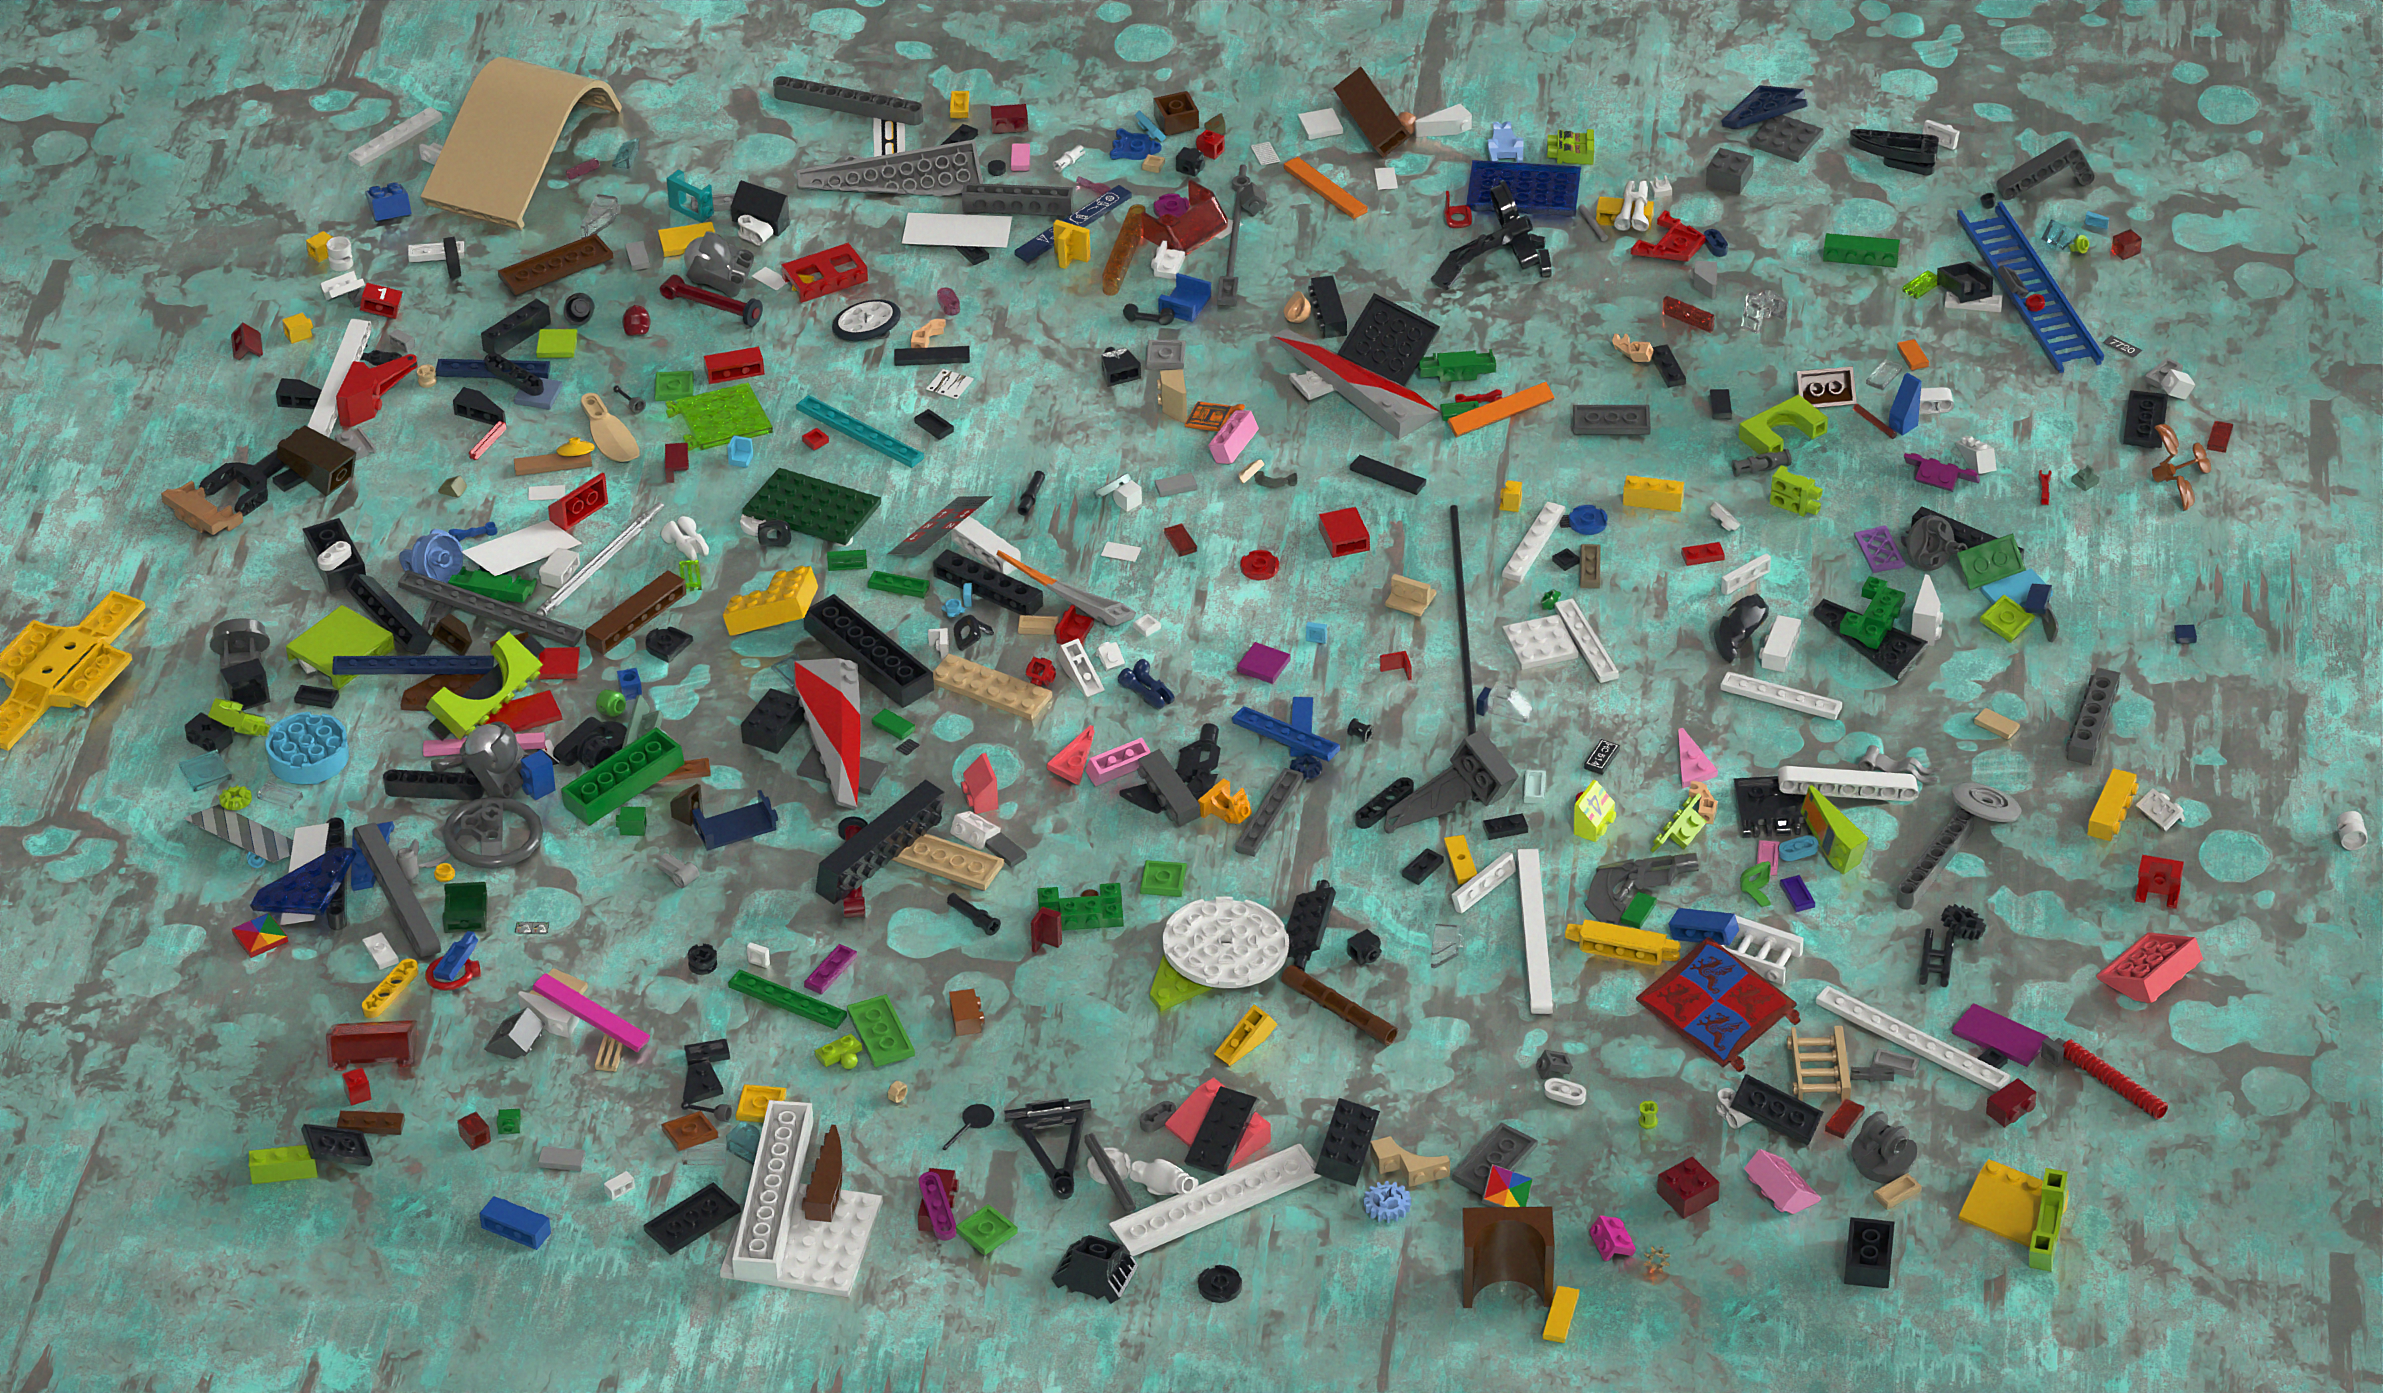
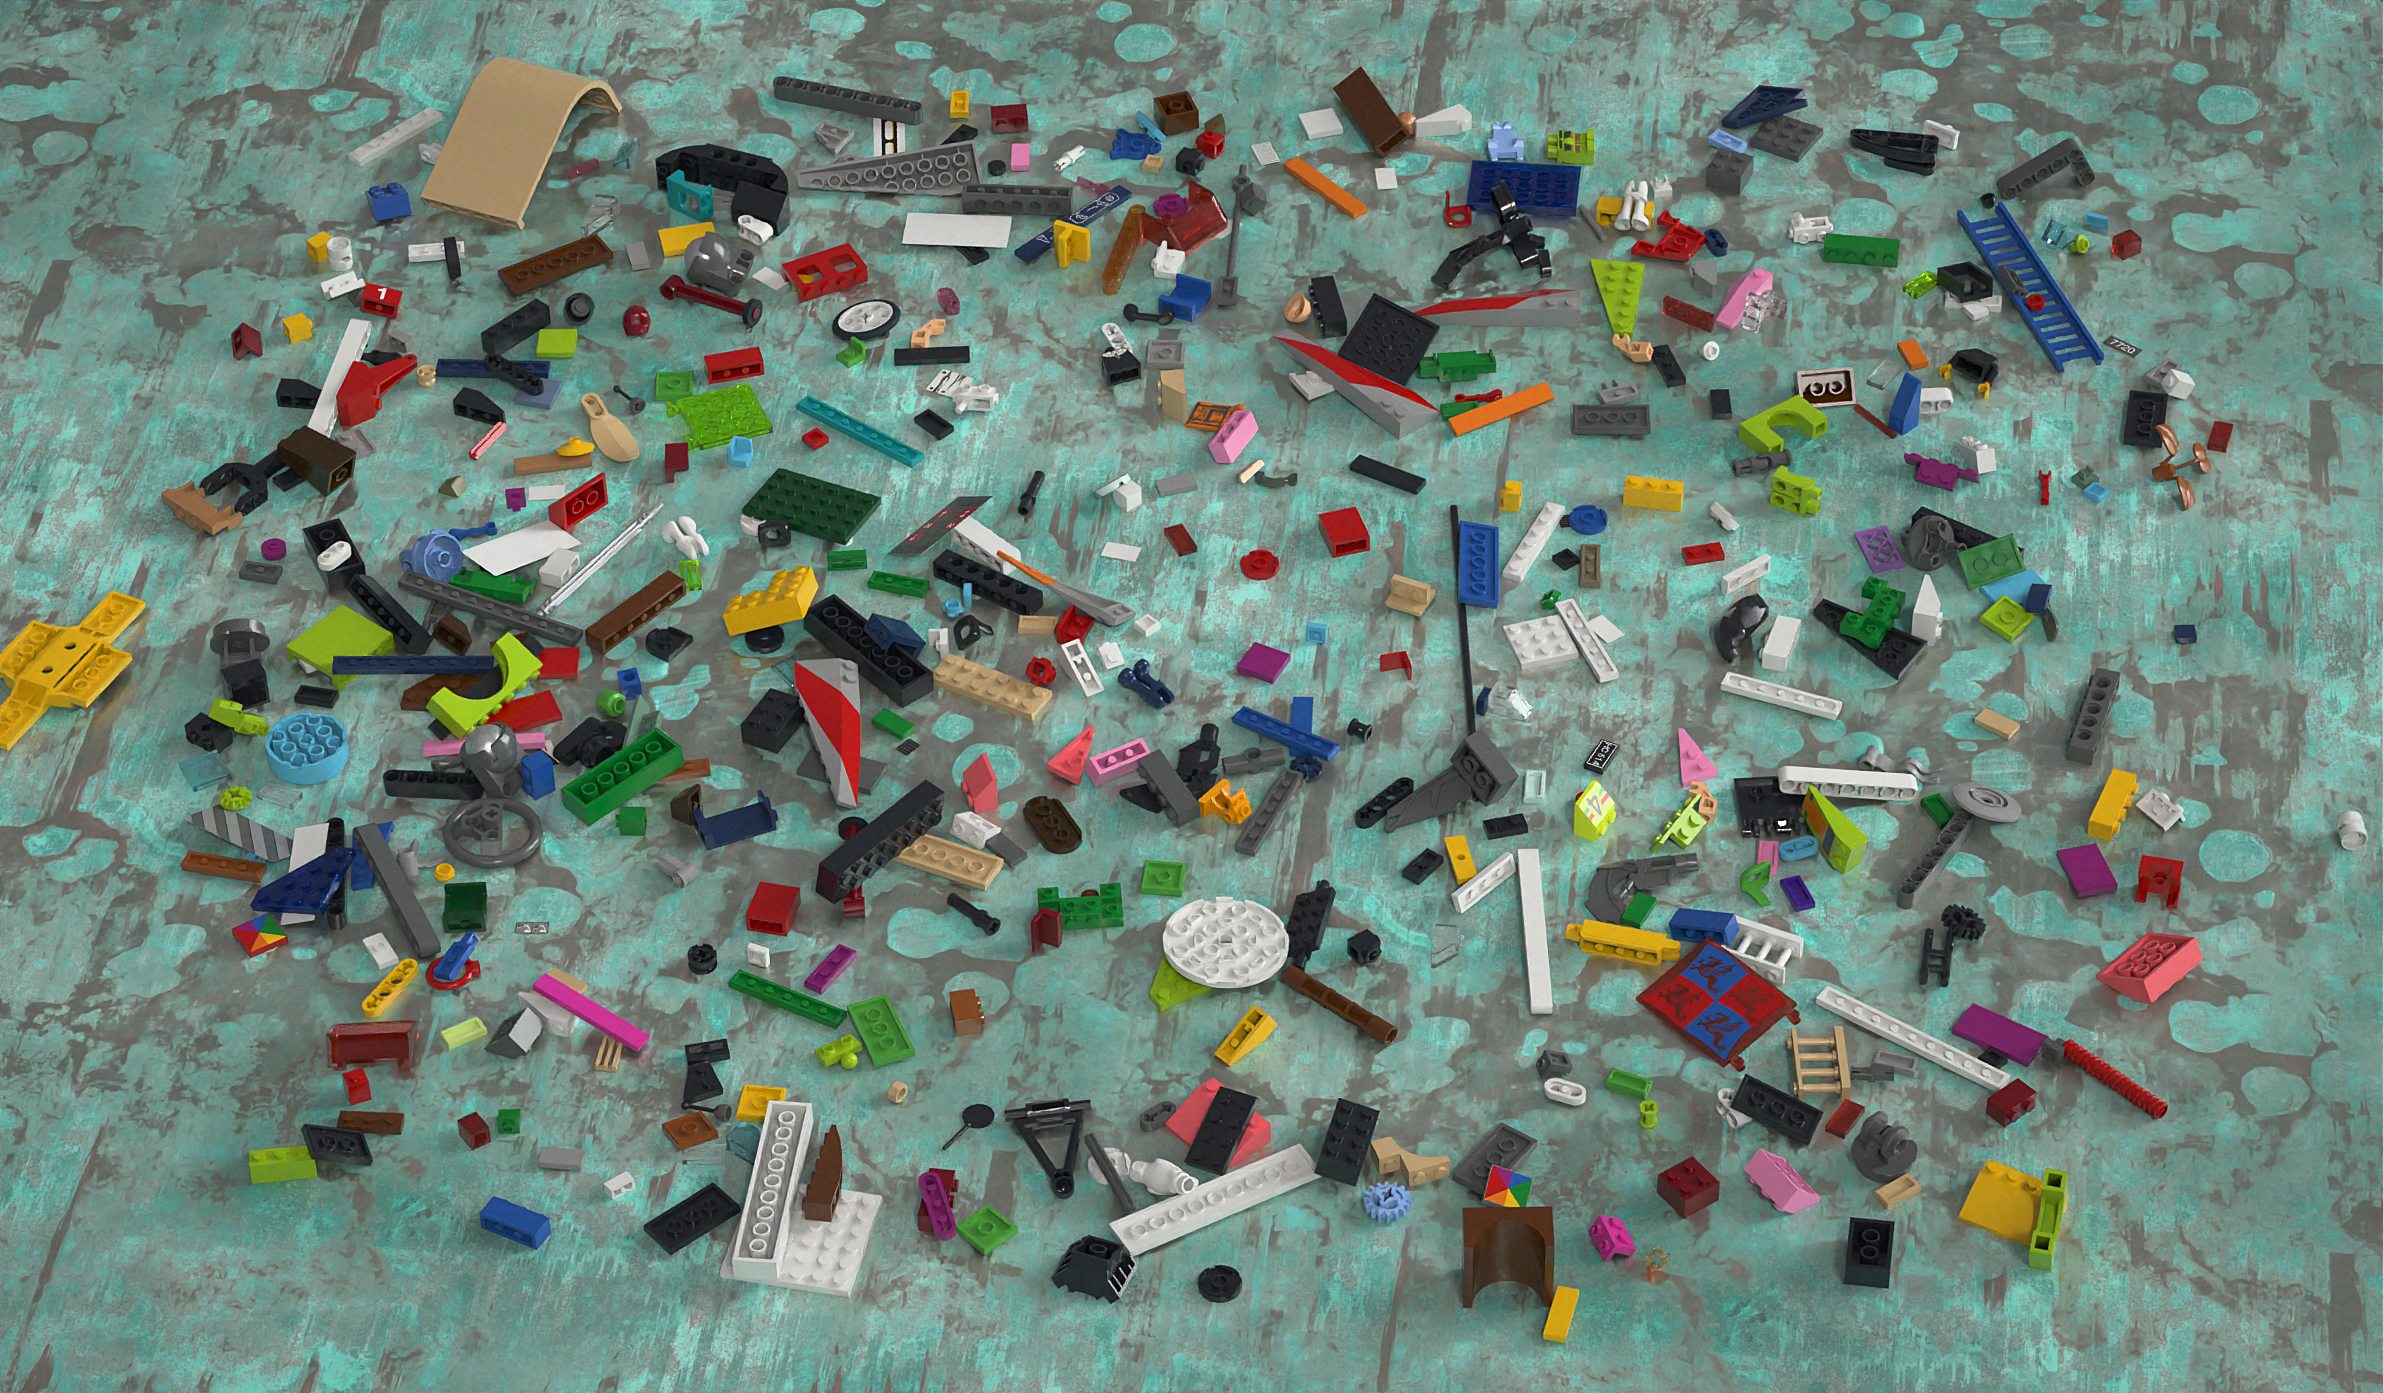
(223, 866): none -> dark orange plate
(260, 572): none -> dark grey plate
(273, 549): none -> magenta wheel
(463, 1033): none -> yellowish green tile
(515, 498): none -> magenta tile
(721, 168): none -> black slope
(773, 909): none -> red brick
(774, 642): none -> black tile
(833, 136): none -> light grey wing
(852, 354): none -> bright green bracket
(888, 630): none -> dark blue panel
(975, 398): none -> white brick
(1052, 825): none -> dark brown tile
(1117, 335): none -> white beam
(1253, 760): none -> dark grey piece
(1478, 564): none -> blue plate
(1525, 309): none -> light grey wedge
(1605, 629): none -> white sticker
(1618, 393): none -> light grey hinge
(1619, 291): none -> lime wing
(1628, 1083): none -> bright green tile
(1709, 351): none -> white plate
(1726, 141): none -> light blue plate
(1733, 306): none -> bright pink wedge
(1809, 229): none -> white brick
(1937, 809): none -> green tile
(1974, 364): none -> black torso
(1975, 311): none -> white tile
(2087, 870): none -> magenta tile
(2096, 492): none -> medium azure tile

